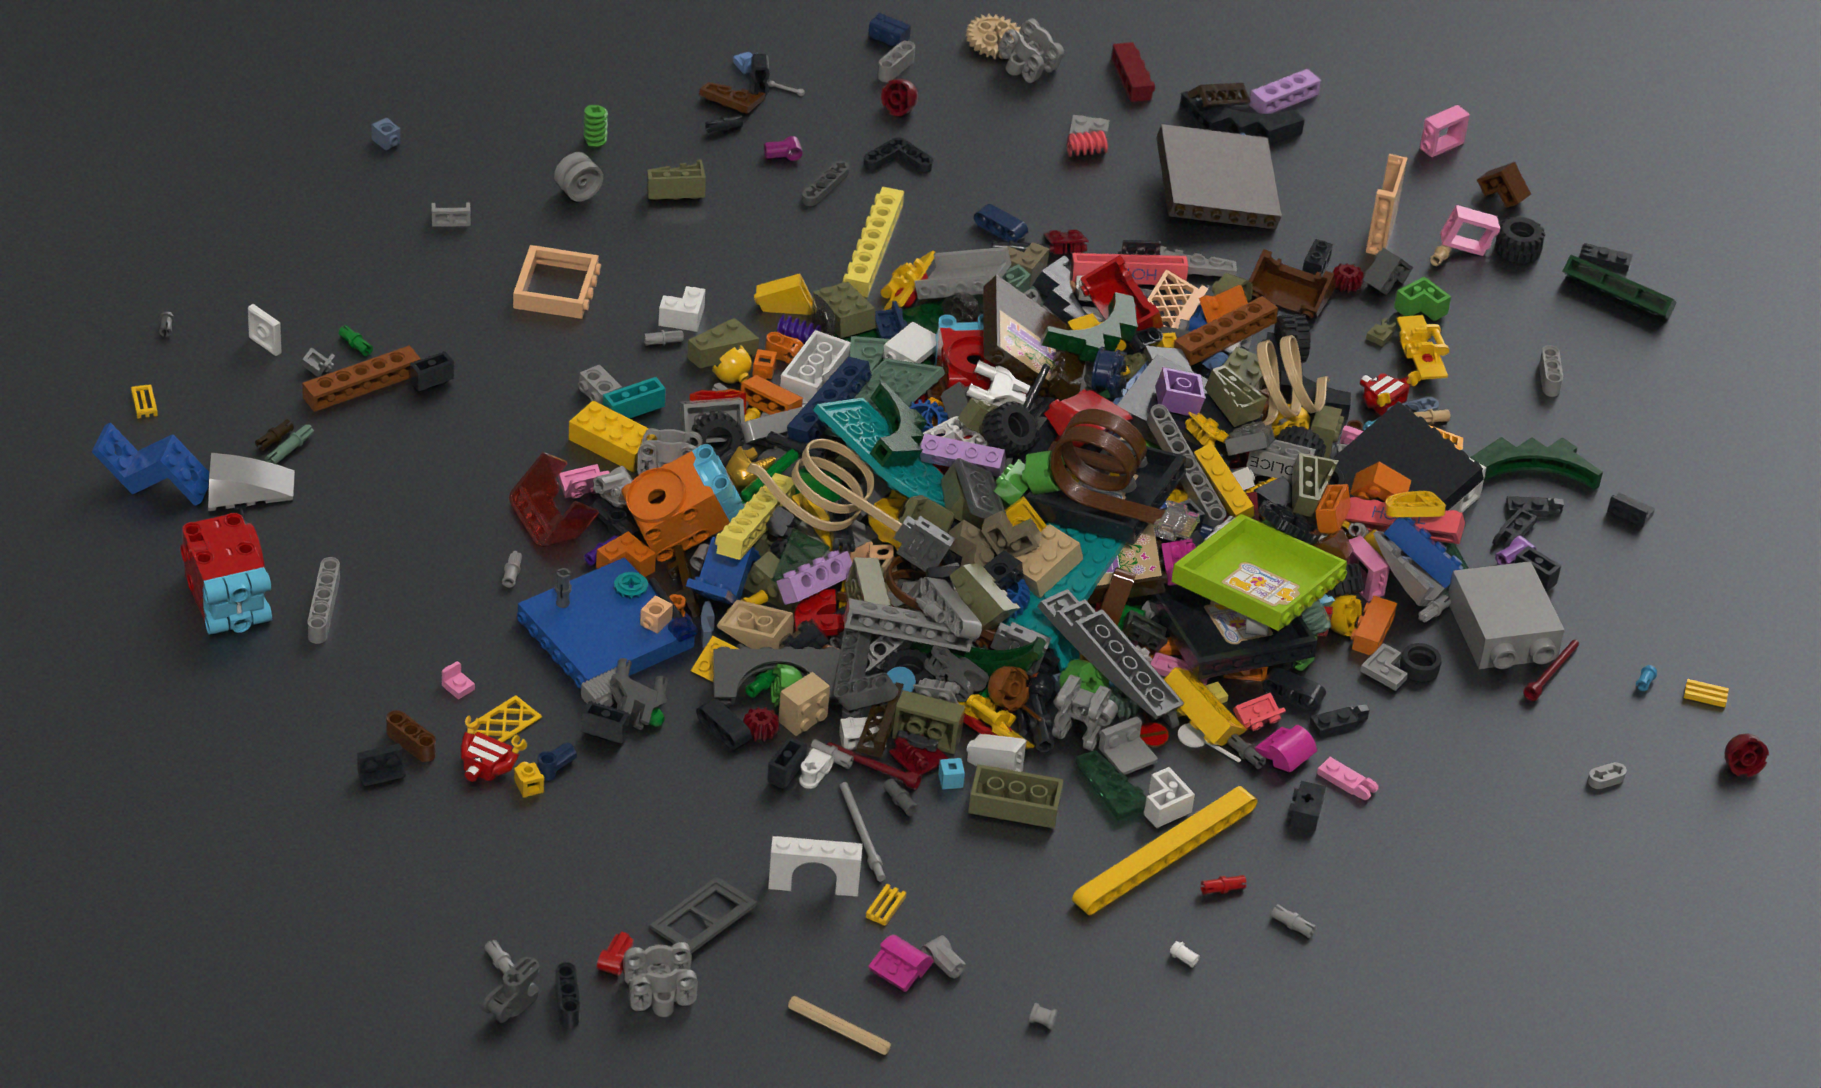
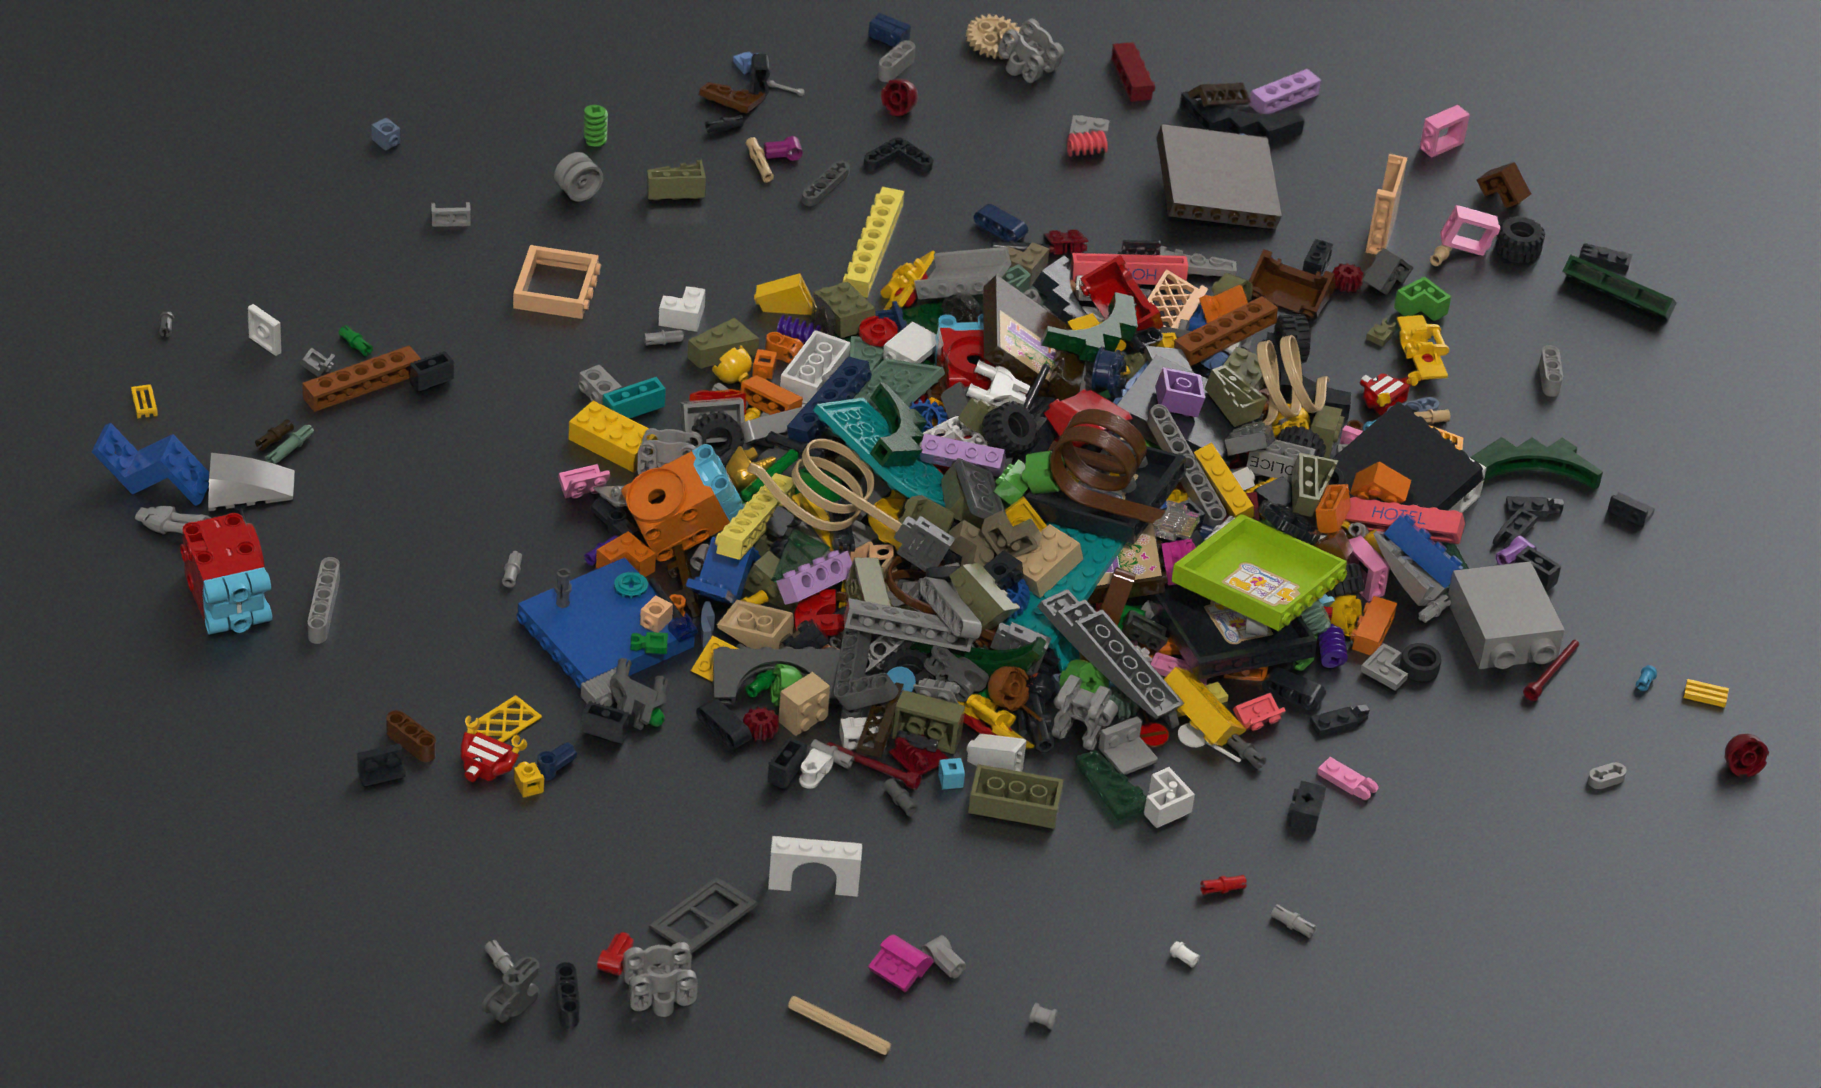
(165, 519): none -> light grey piece
(456, 681): bright pink bracket -> none
(536, 510): clear red windscreen -> none
(618, 477): light grey piece -> none
(653, 642): none -> green plate
(757, 154): none -> tan pin
(873, 859): light grey bar -> none
(877, 331): none -> red tile
(880, 898): yellow tile -> none
(931, 609): light grey axle -> none
(1164, 850): yellow beam -> none
(1205, 429): yellow hinge -> none
(1288, 747): dark pink brick -> none
(1332, 647): none -> dark purple piece
(1414, 505): yellow beam -> none

